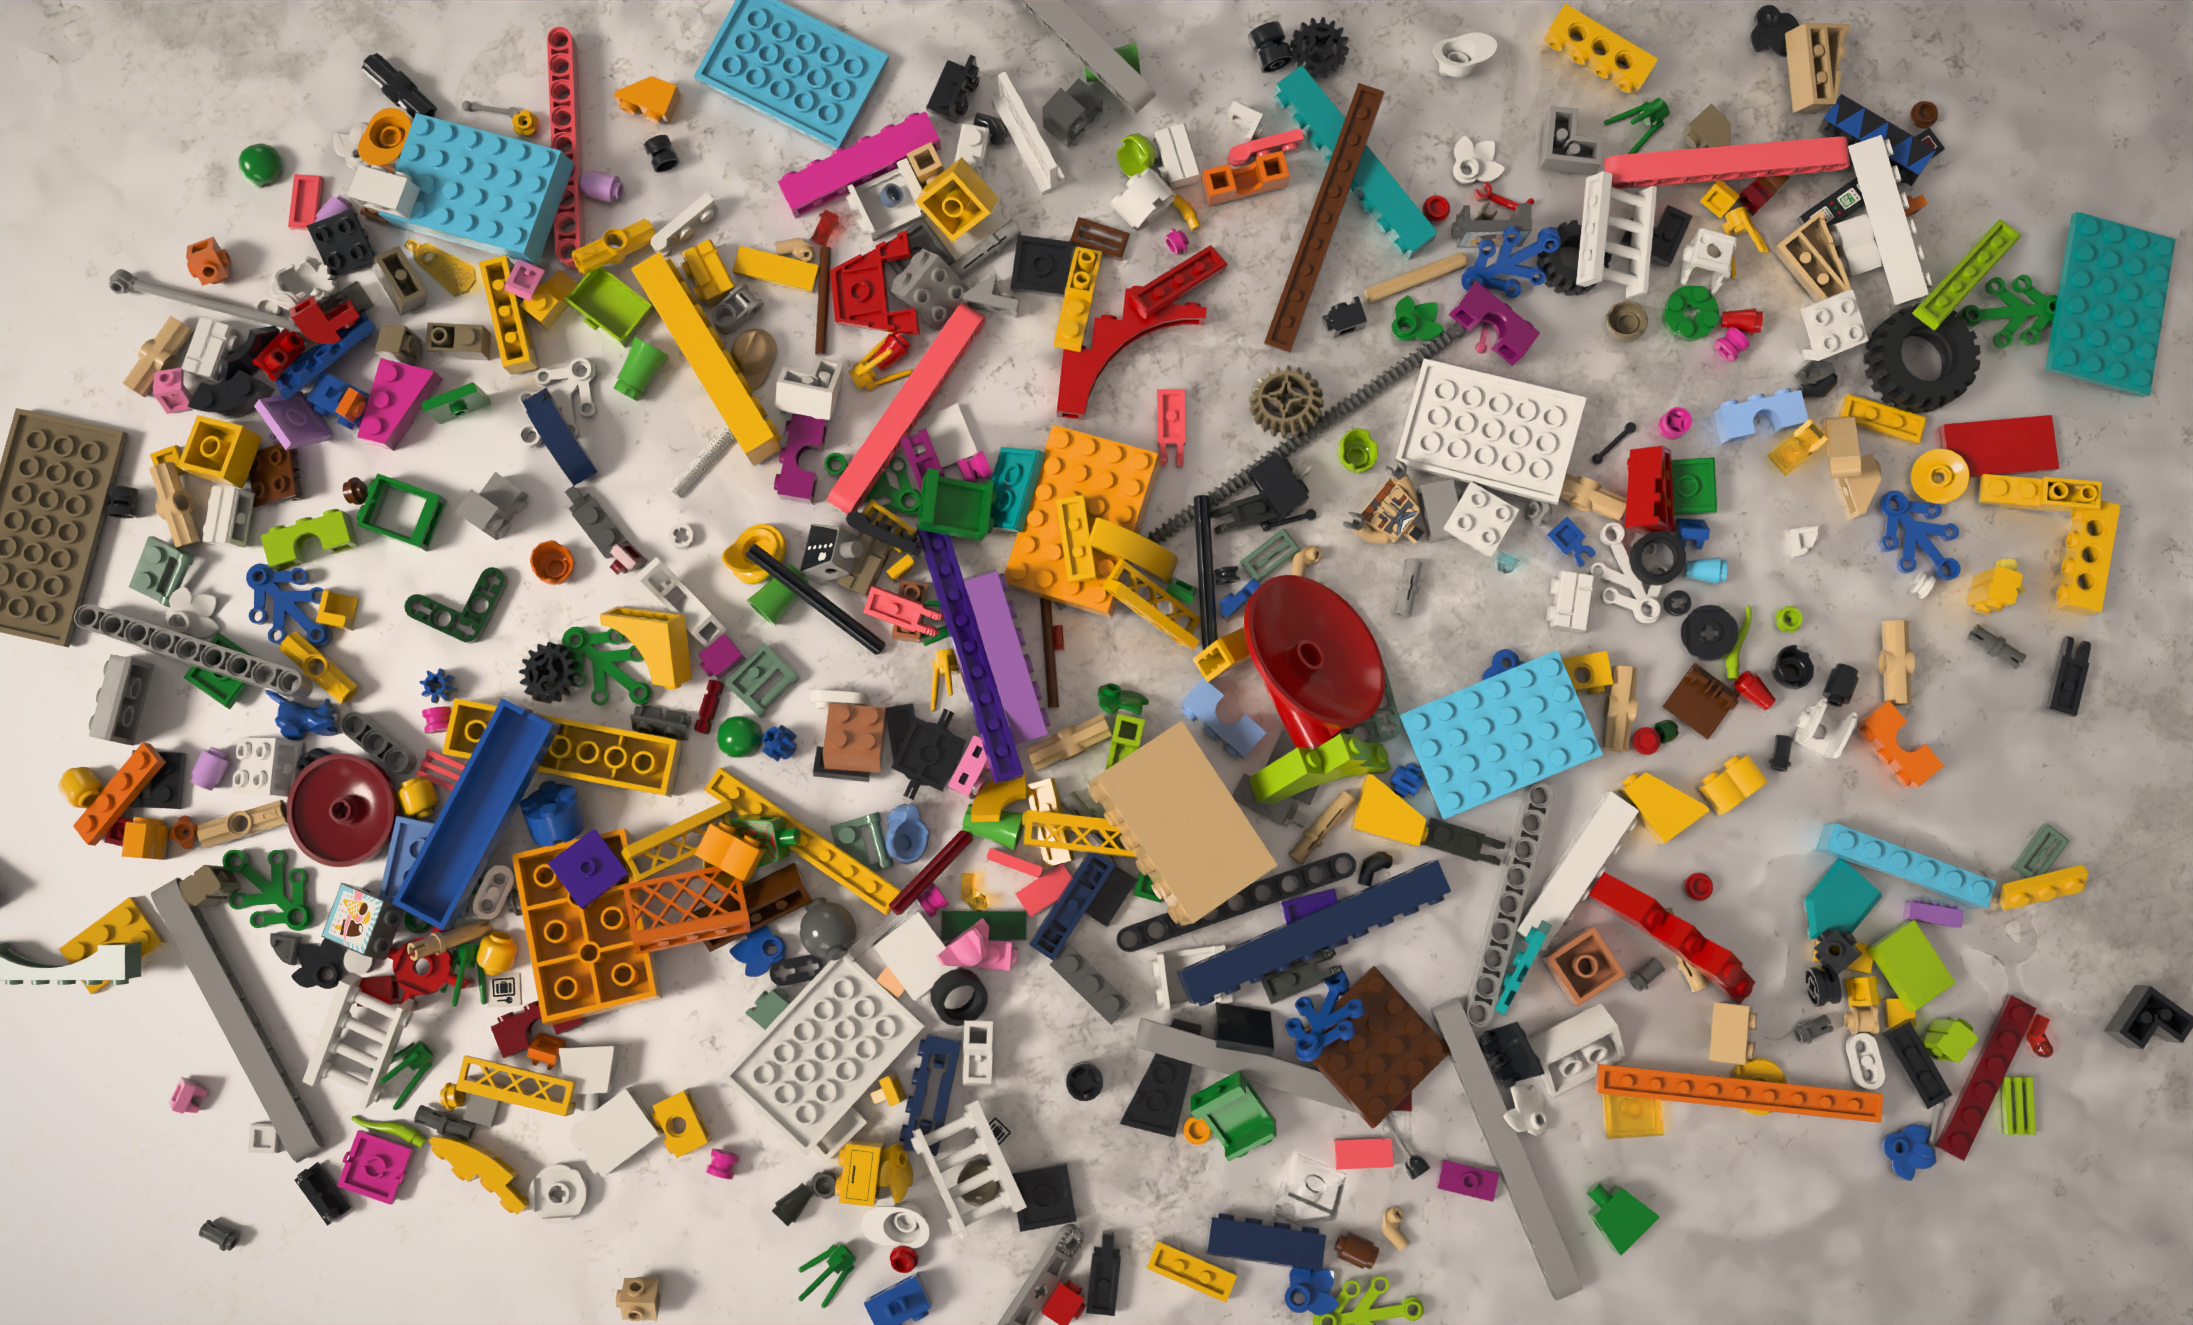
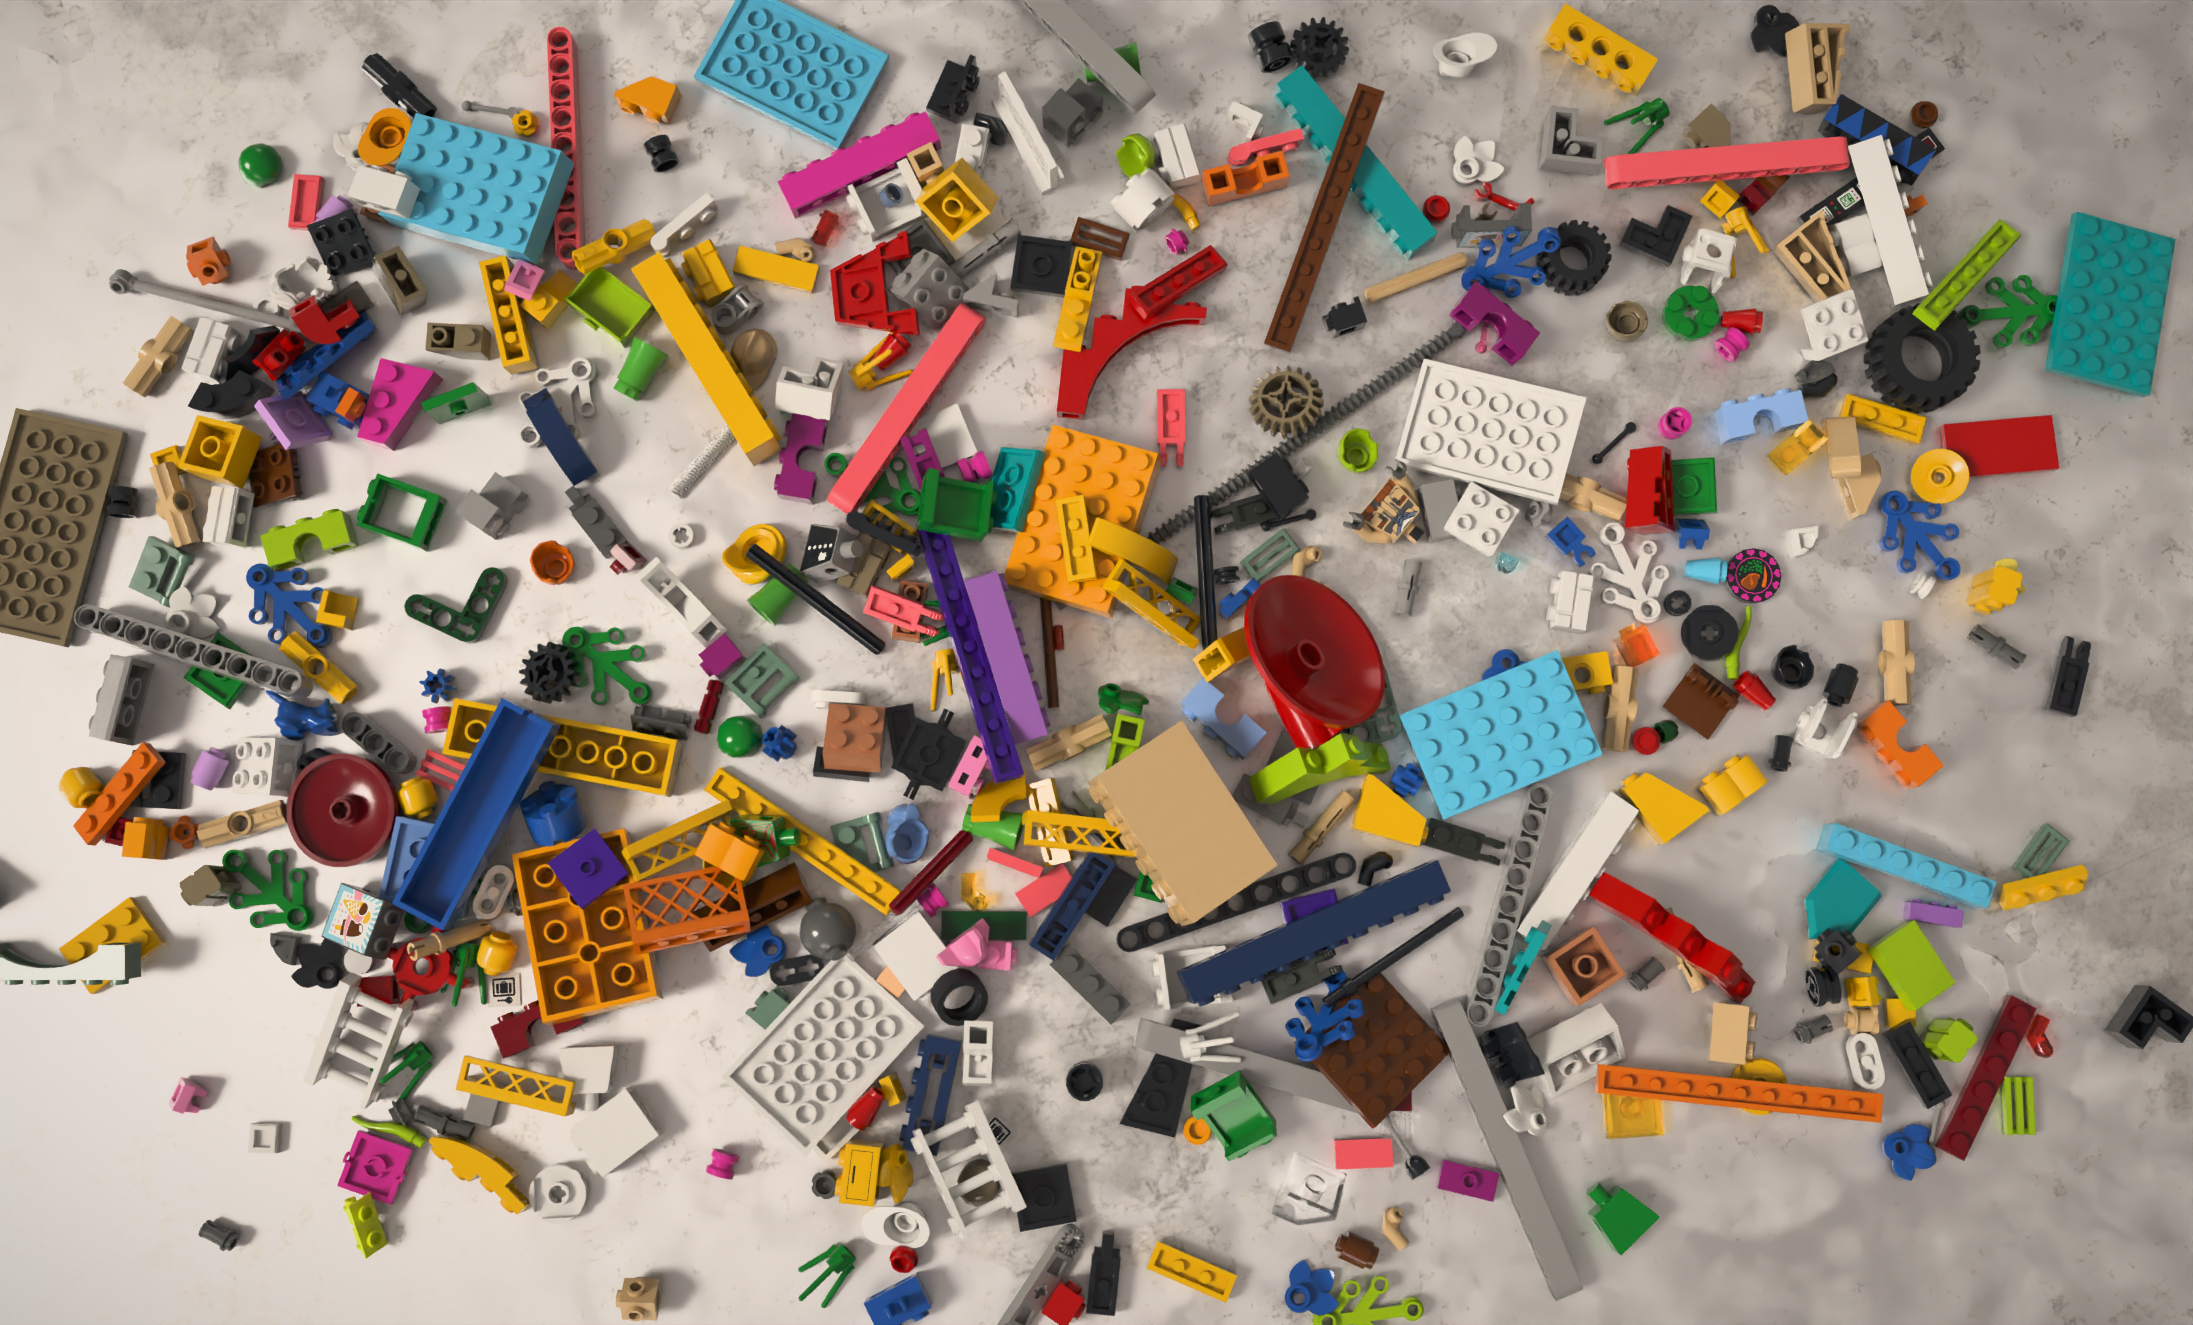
(171, 391): bright pink bracket -> none
(239, 1022): light grey beam -> none
(322, 1193): black hinge -> none
(355, 491): reddish brown plate -> none
(366, 1224): none -> neon yellow hinge
(398, 344): dark tan slope -> none
(400, 1112): none -> dark grey plate
(440, 264): clear yellow piece -> none
(451, 1097): yellow plate -> none
(545, 1049): orange tile -> none
(601, 186): lavender brick -> none
(659, 638): yellow arch -> none
(695, 1133): yellow brick -> none
(791, 1205): pearl dark grey cone -> none
(823, 300): reddish brown bar -> none
(865, 1109): none -> red cone
(1194, 1045): none -> white plant
(1243, 1029): black tile -> none
(1264, 1243): dark blue brick -> none
(1350, 986): none -> black bar
(1418, 318): green plate -> none
(1594, 232): white fence -> none
(1636, 645): none -> clear orange brick
(1673, 544): black tyre -> none
(1698, 886): red plate -> none
(1753, 576): none -> black tile
(1795, 616): lime plate -> none
(2040, 494): yellow slope -> none
(2095, 572): yellow brick -> none

